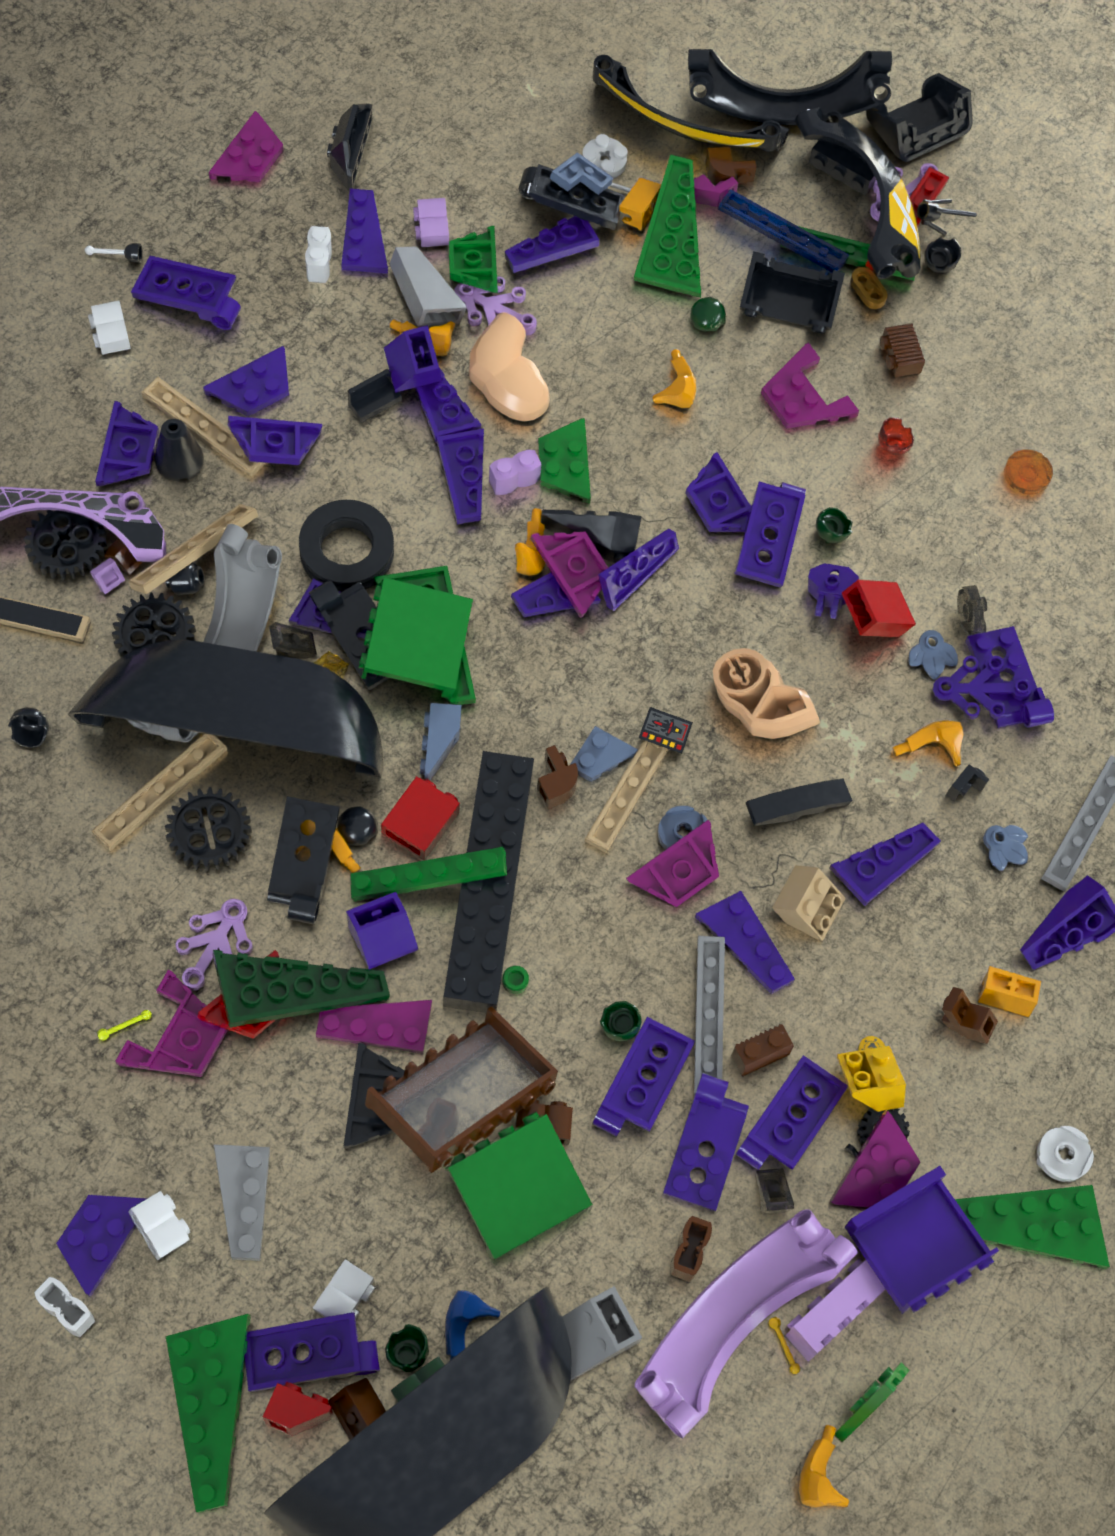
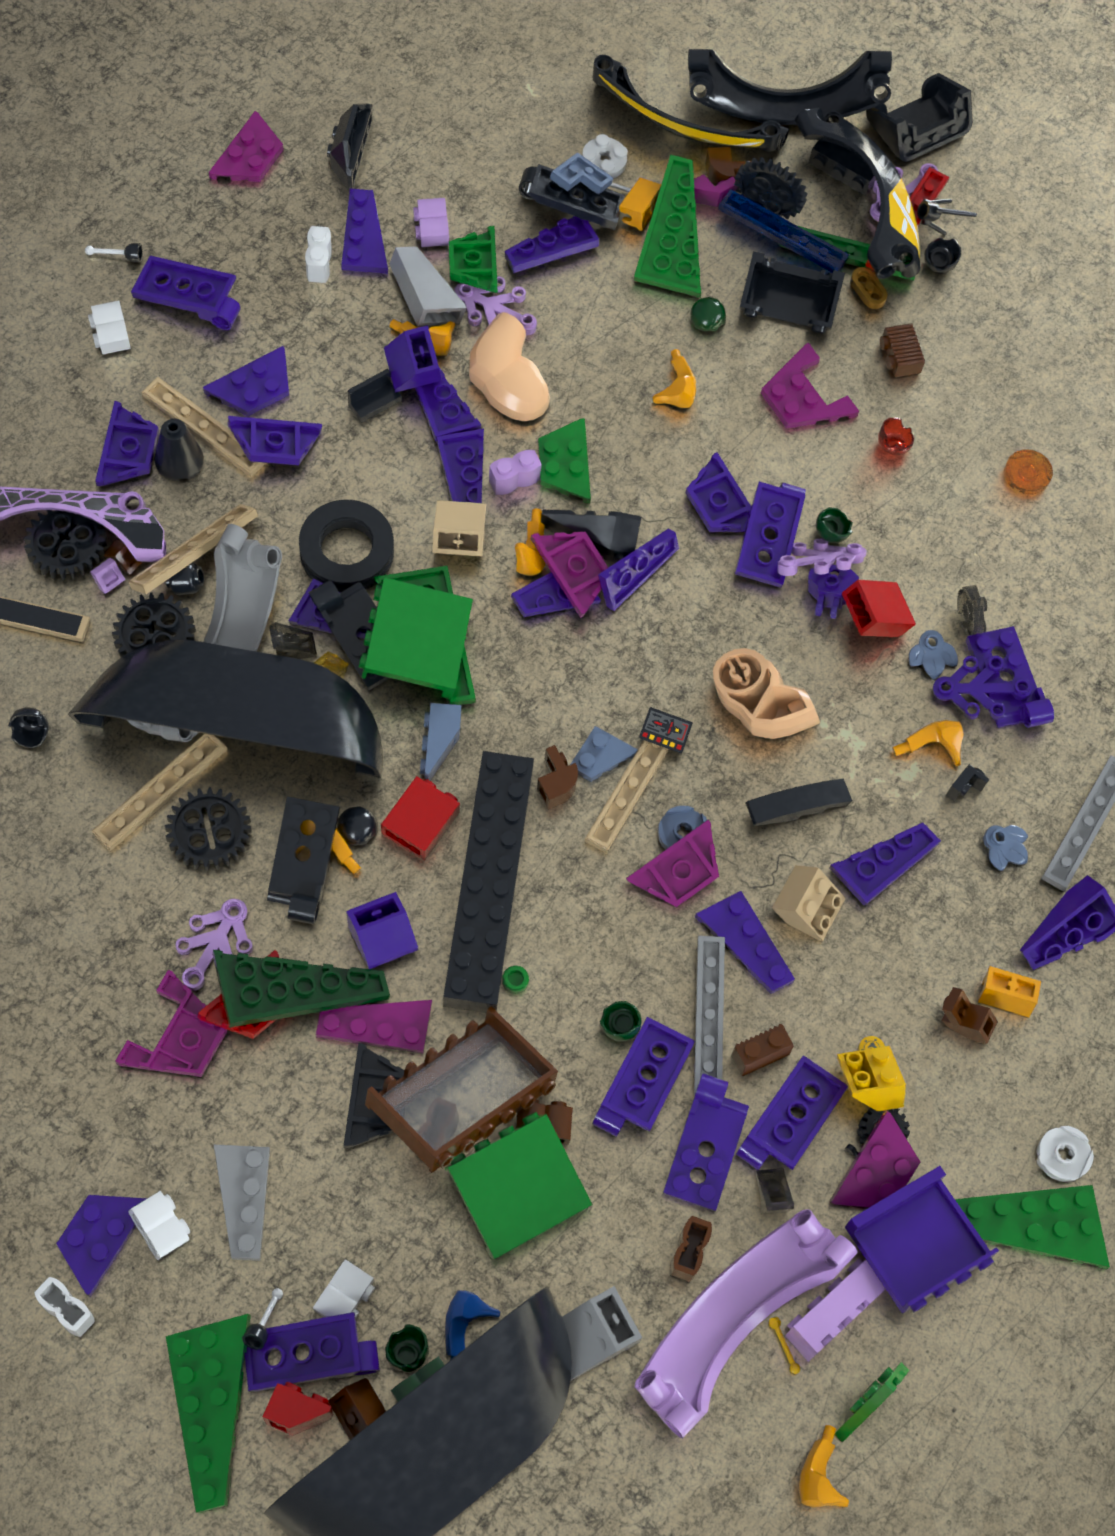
(103, 1034): neon yellow hinge -> none
(256, 1334): none -> black hinge
(428, 874): green plate -> none
(459, 528): none -> tan slope
(771, 187): none -> black gear
(822, 557): none -> lavender plant

